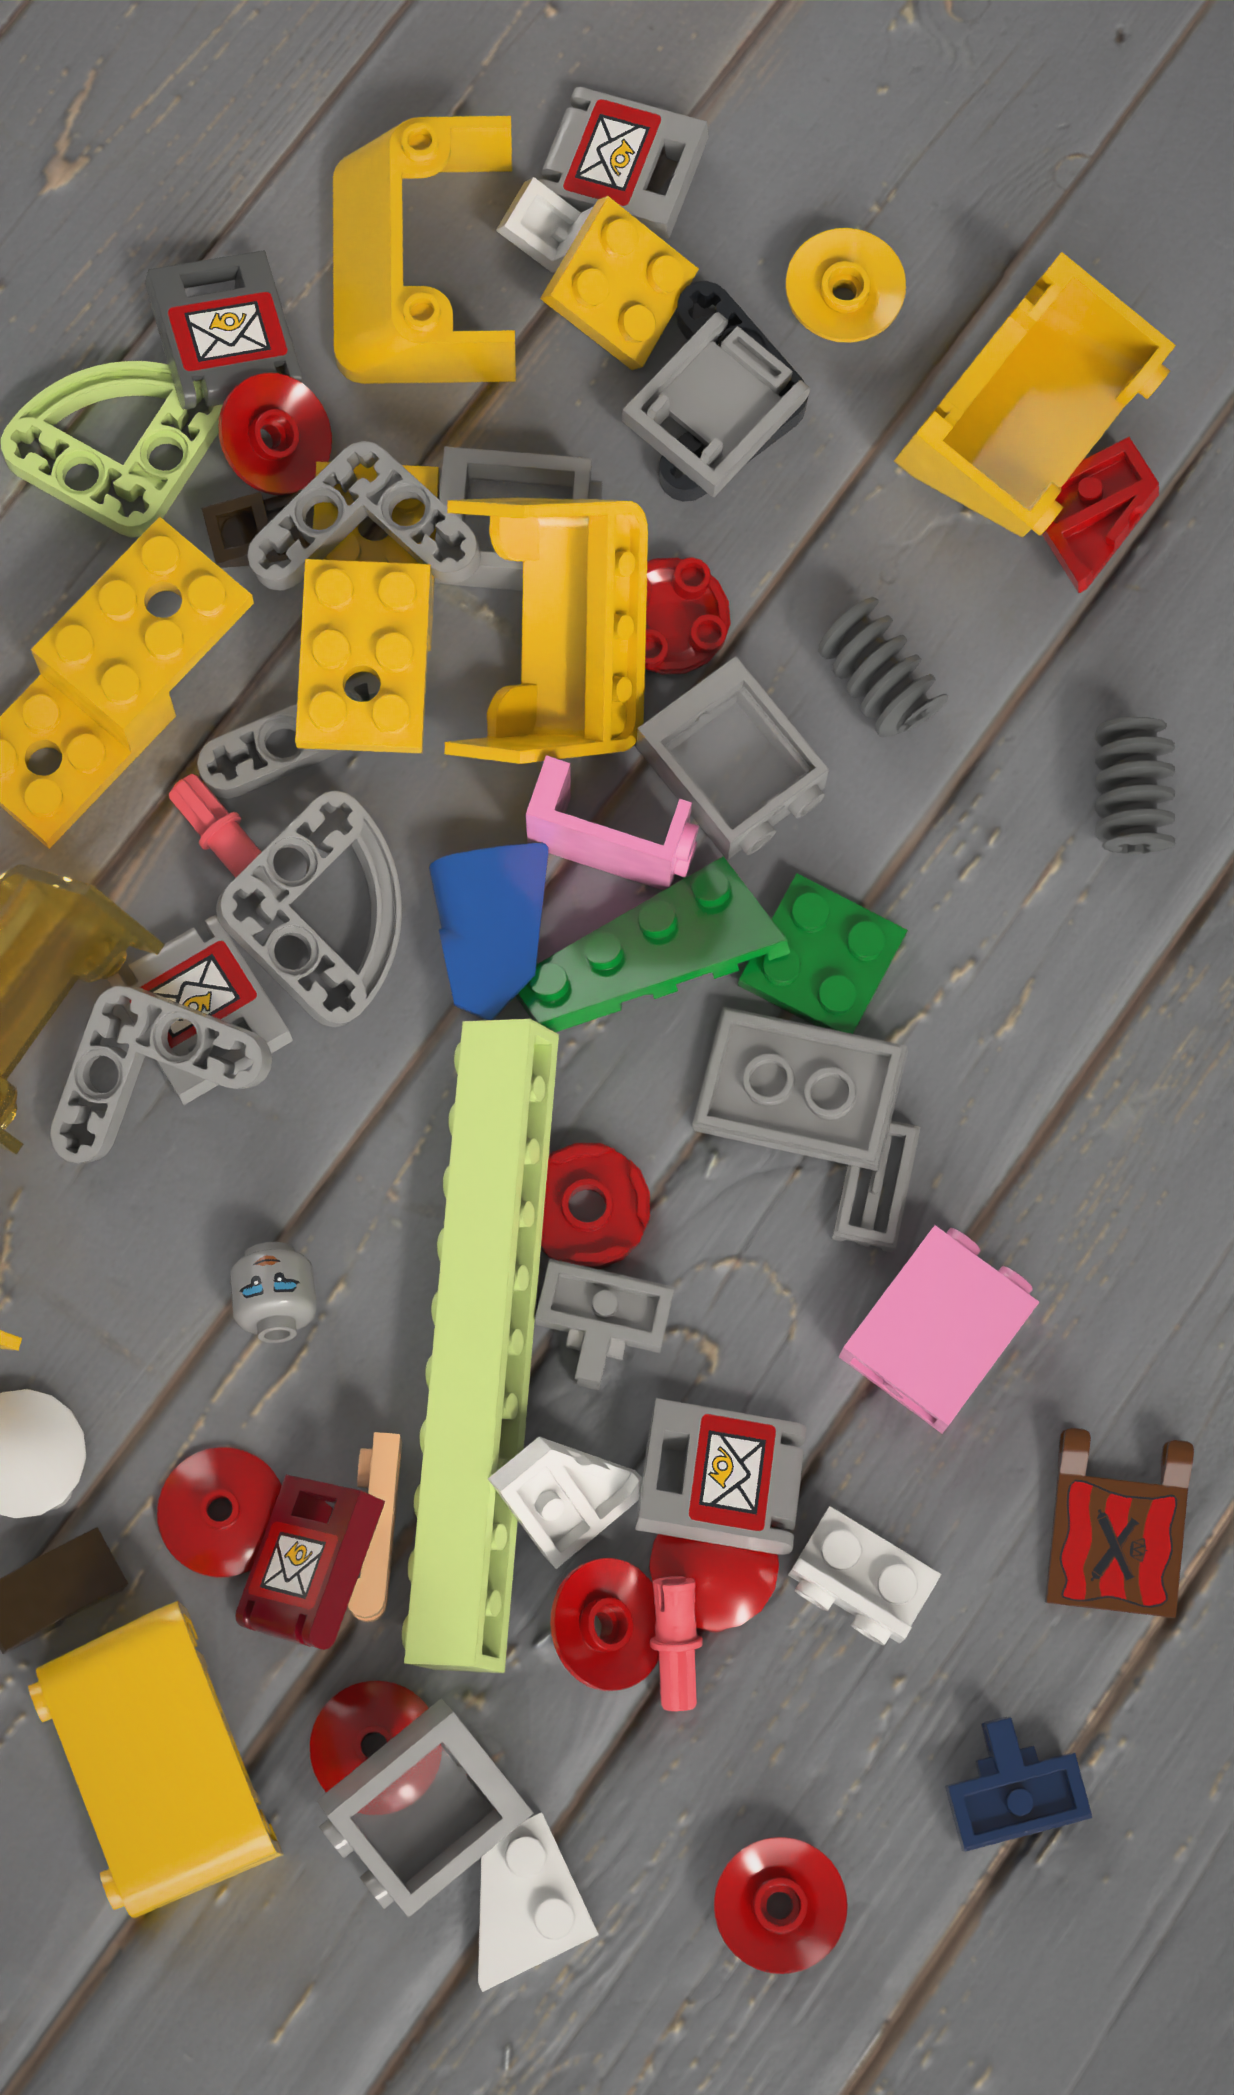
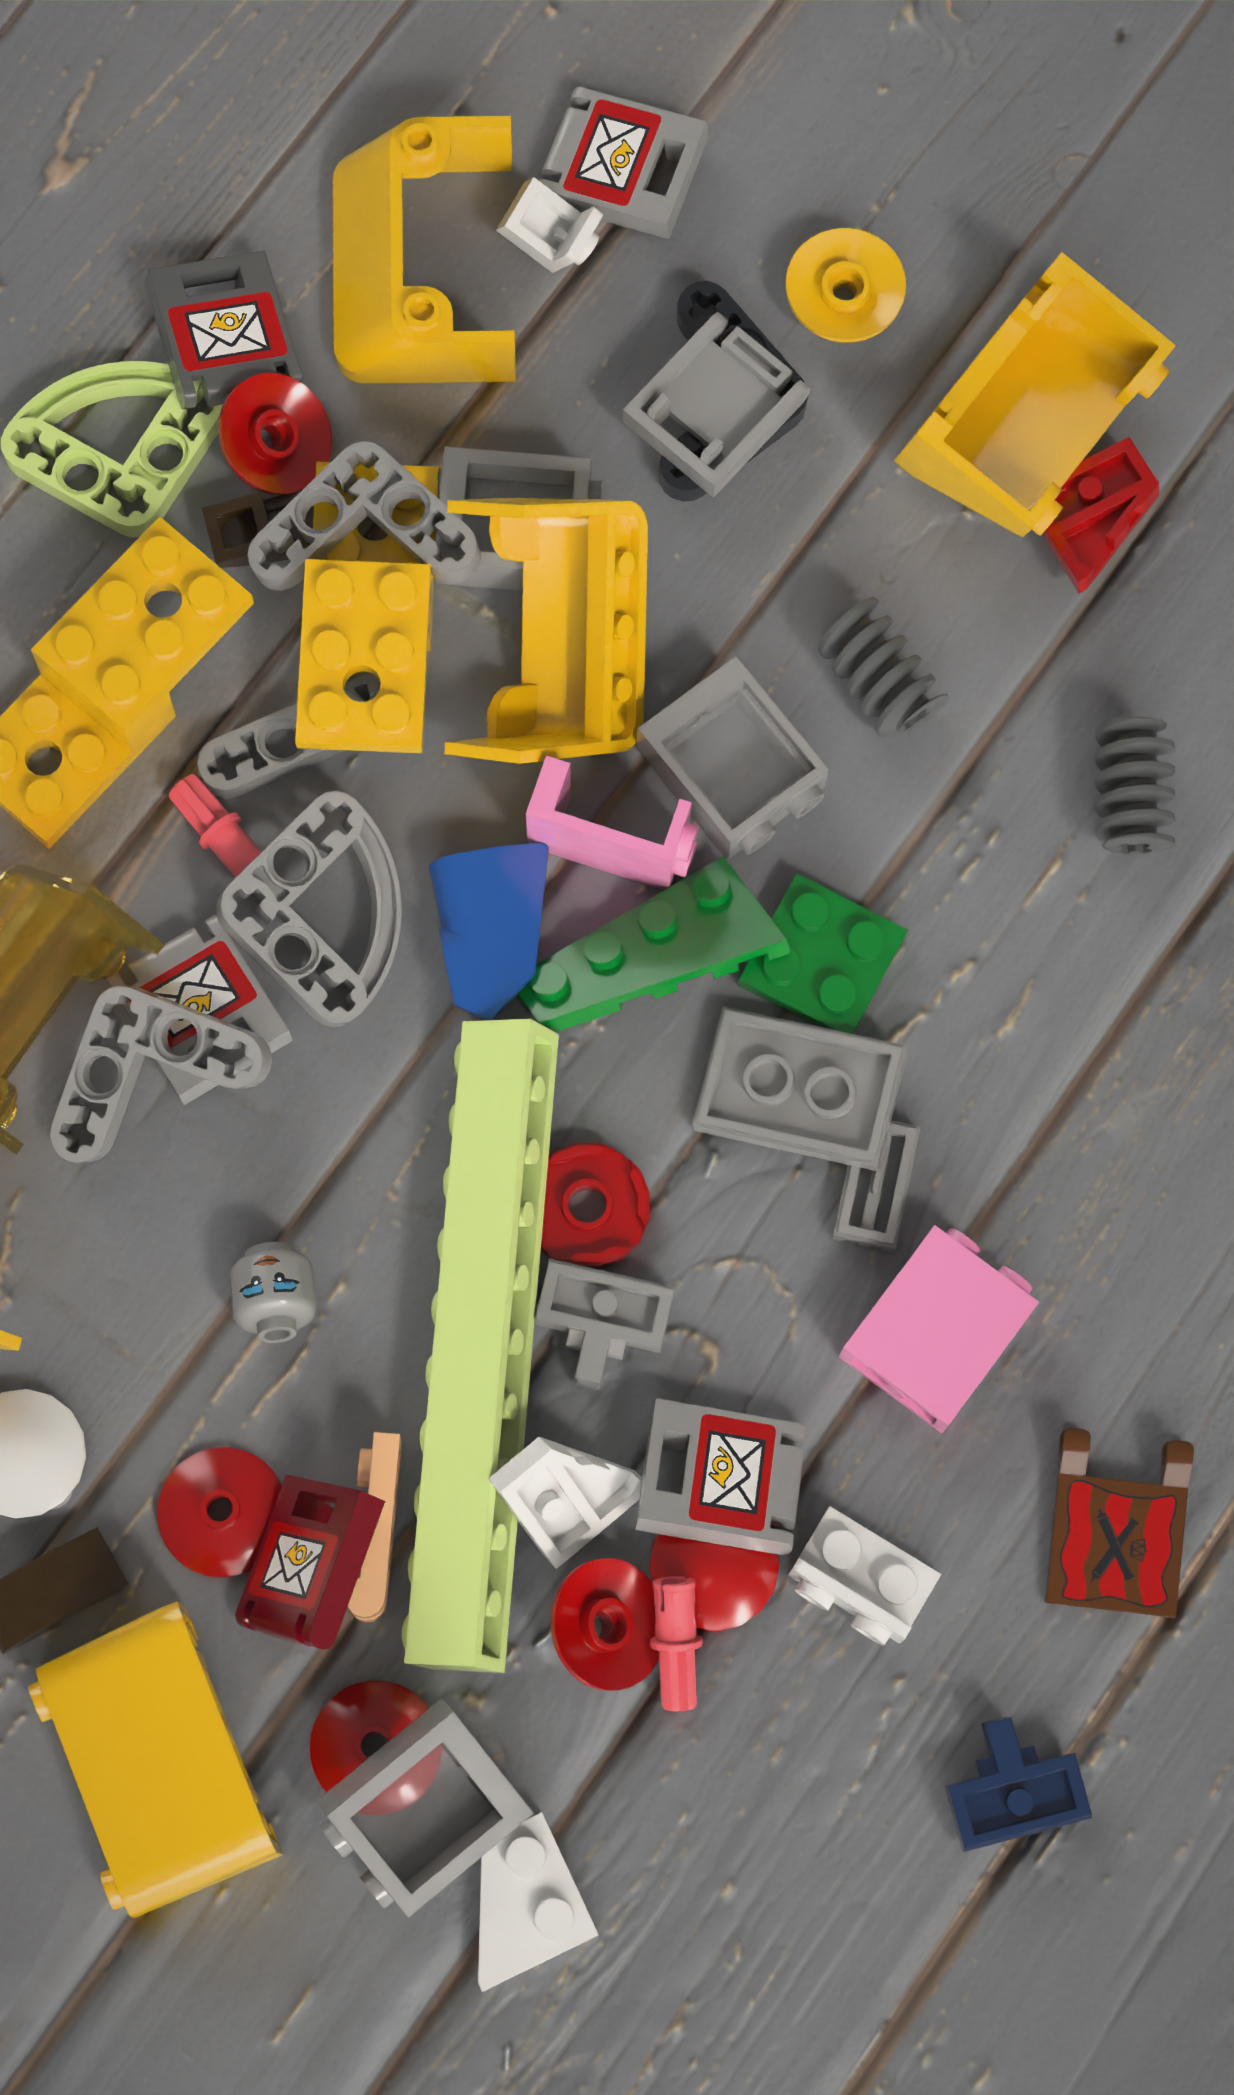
(619, 283): yellow plate -> none
(683, 615): red dish -> none
(815, 1896): red dish -> none

